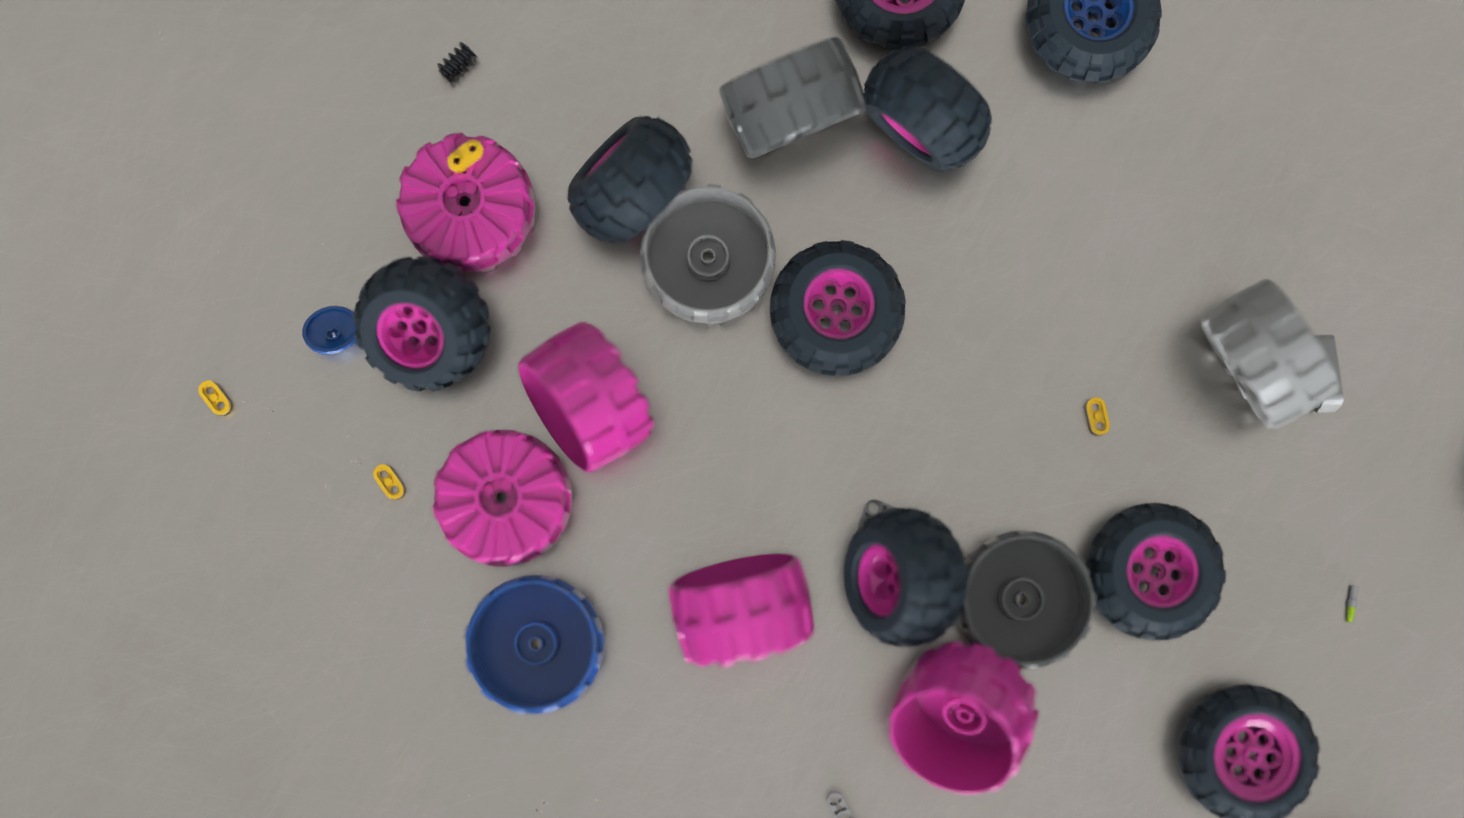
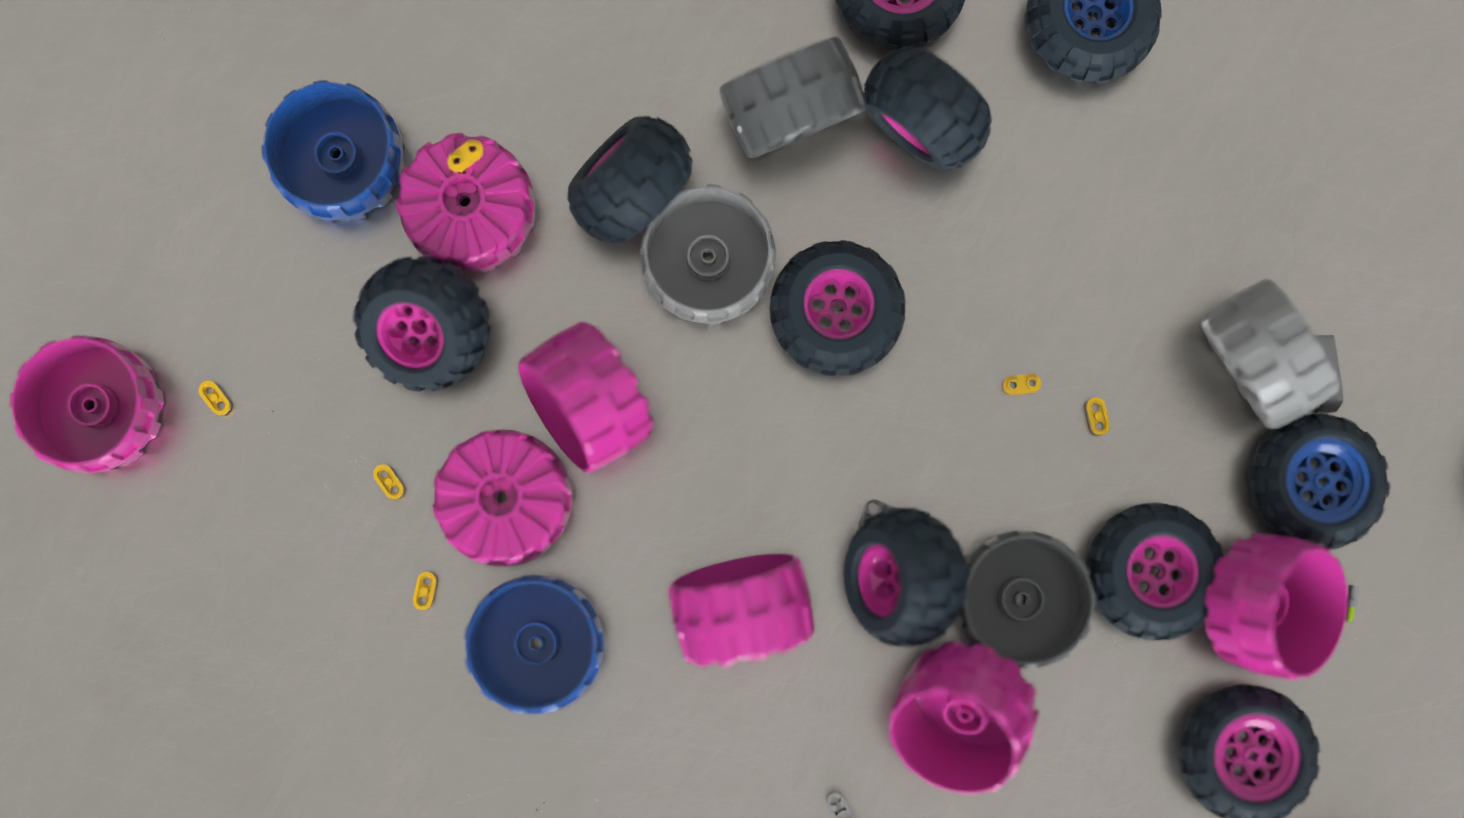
(54, 399): none -> dark pink wheel
(316, 124): none -> blue wheel
(329, 330): blue dish -> none
(422, 589): none -> yellow plate
(456, 62): black piece -> none
(1022, 384): none -> yellow plate
(1277, 606): none -> dark pink wheel
(1358, 469): none -> black wheel

